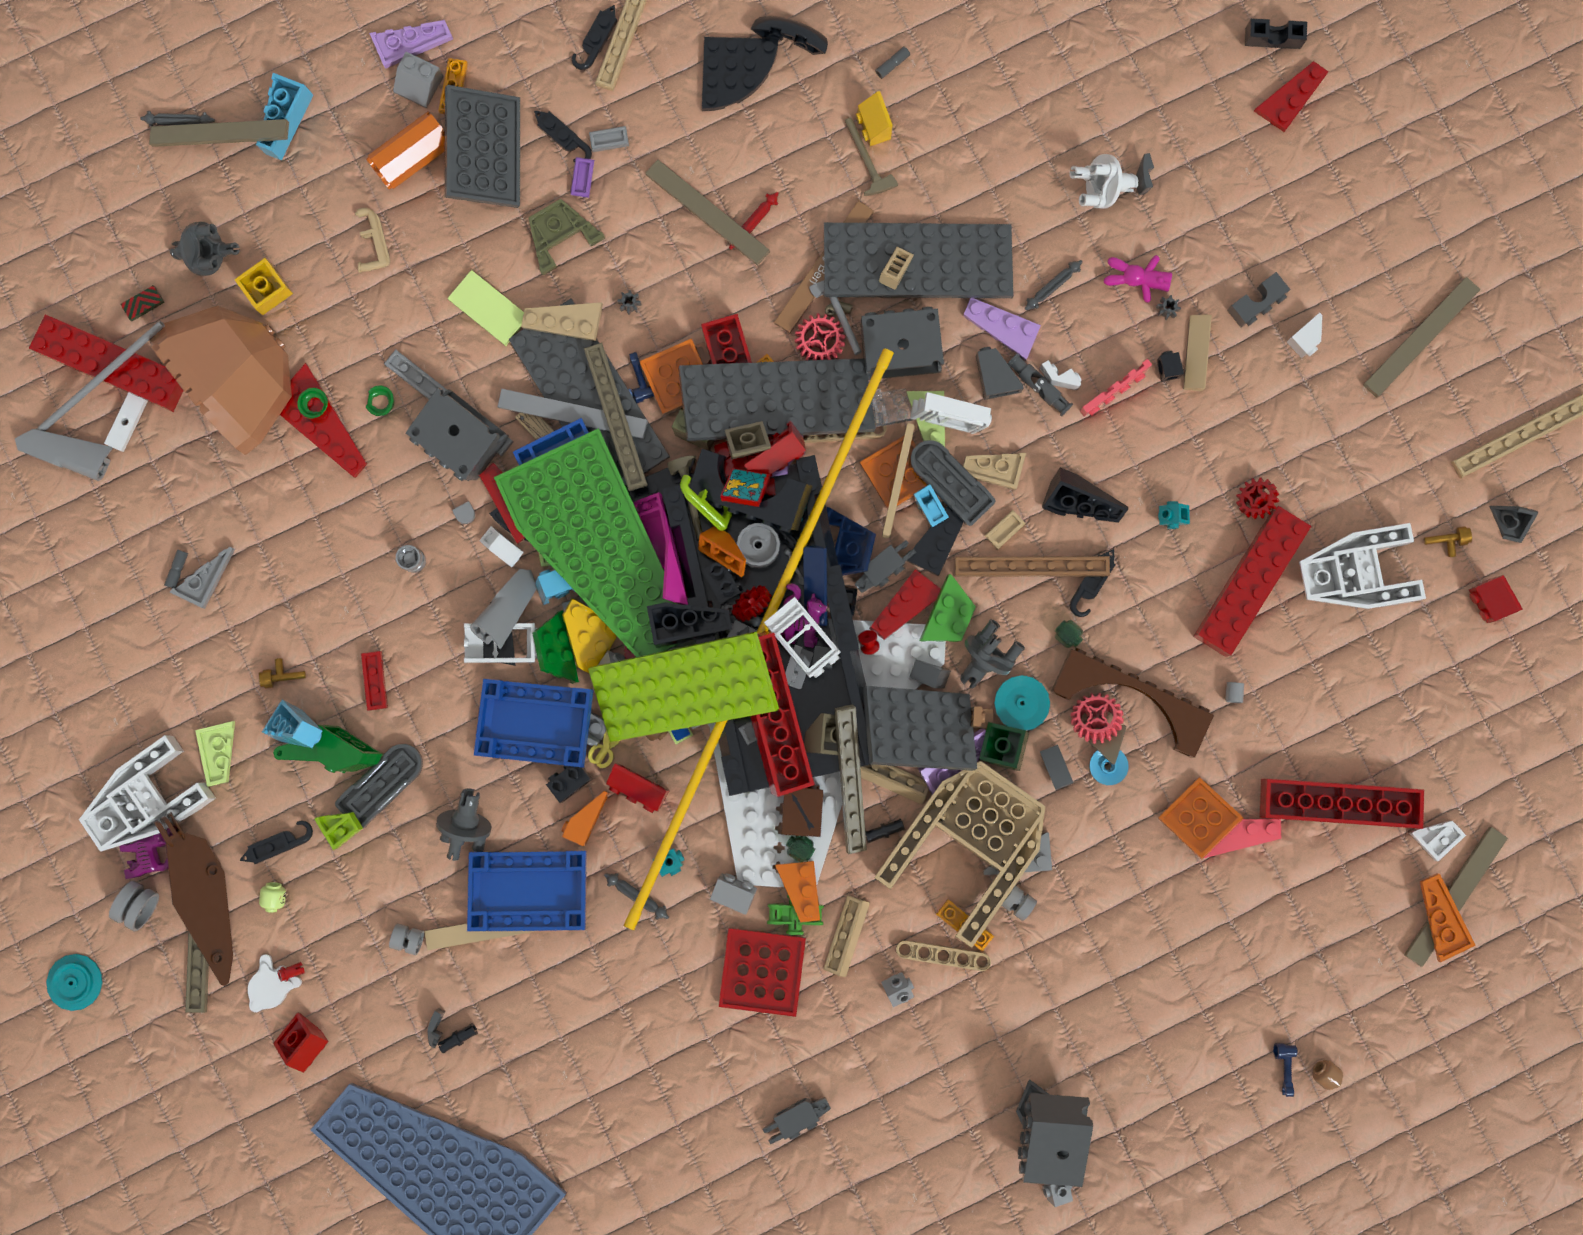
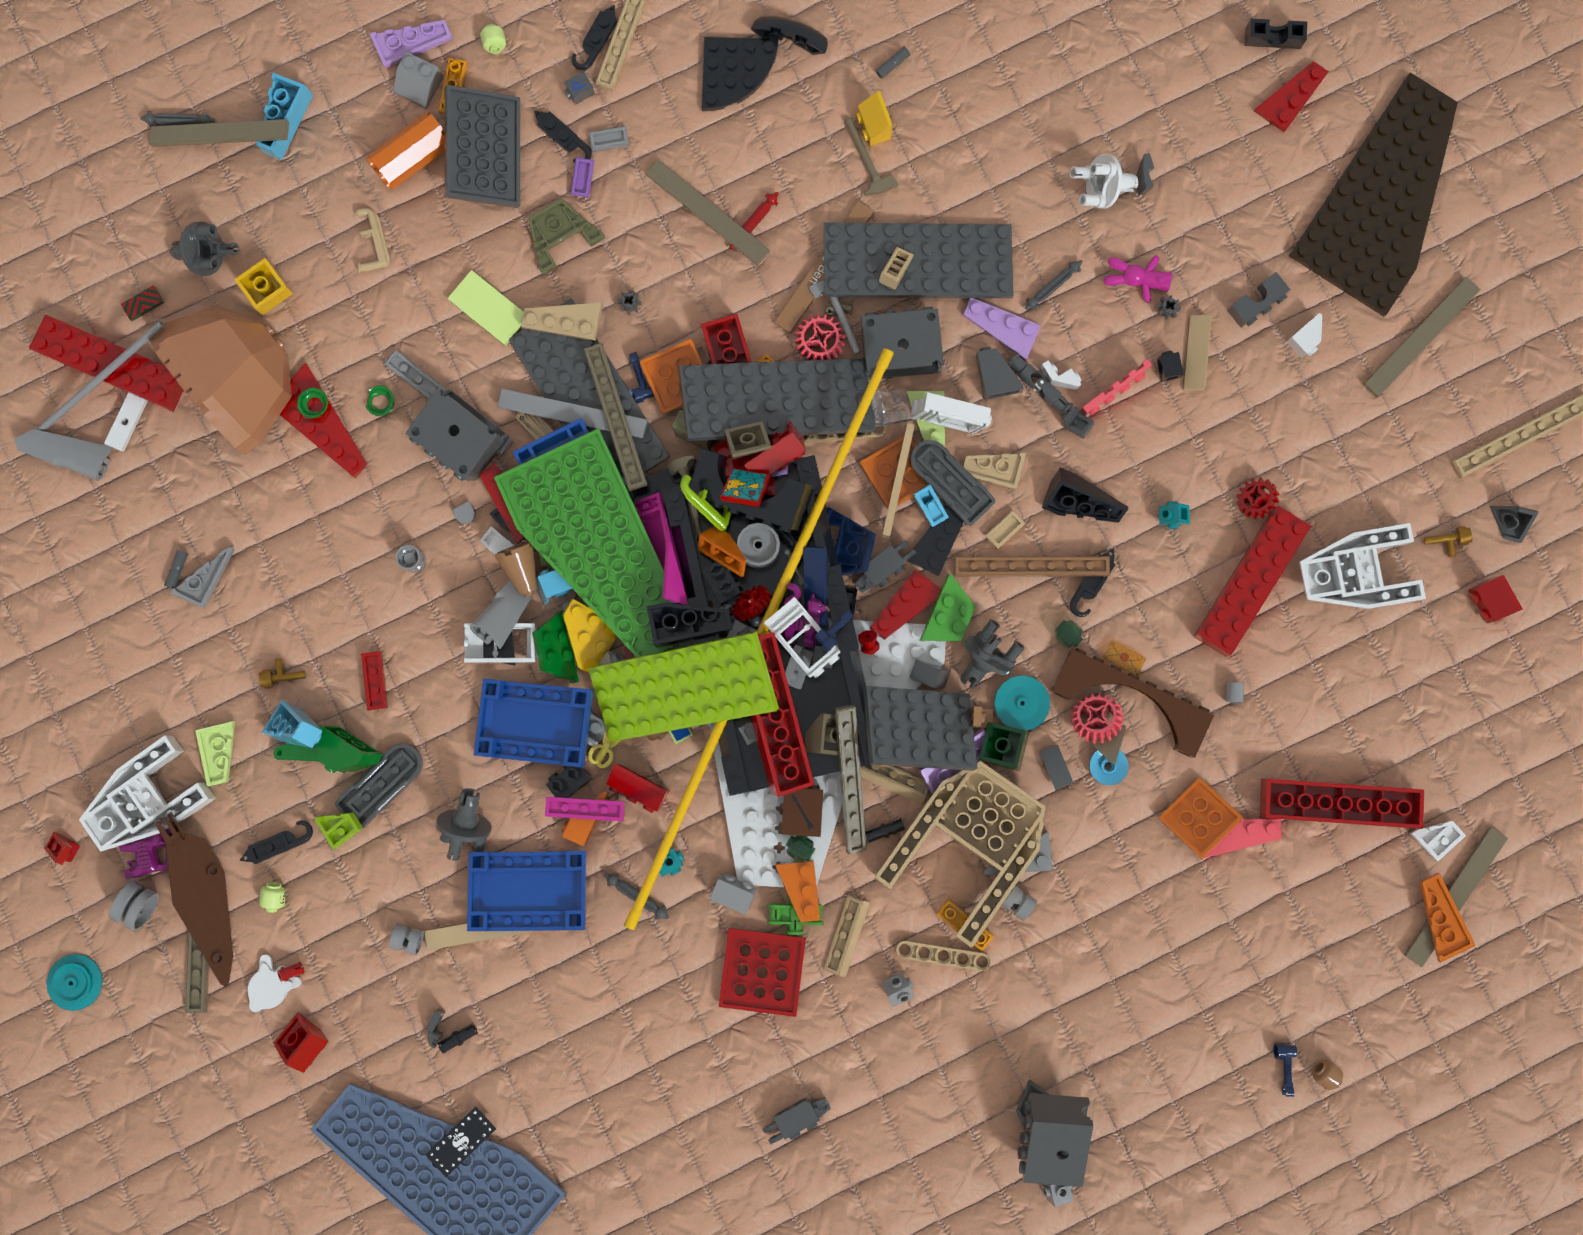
(61, 848): none -> red slope
(460, 1141): none -> black sticker
(493, 39): none -> yellowish green head
(519, 567): none -> medium nougat cone
(579, 88): none -> dark grey brick
(585, 809): none -> dark pink plate
(826, 637): none -> dark blue brick
(1077, 423): none -> dark grey bracket
(1124, 657): none -> clear yellow tile
(1380, 208): none -> dark brown wing

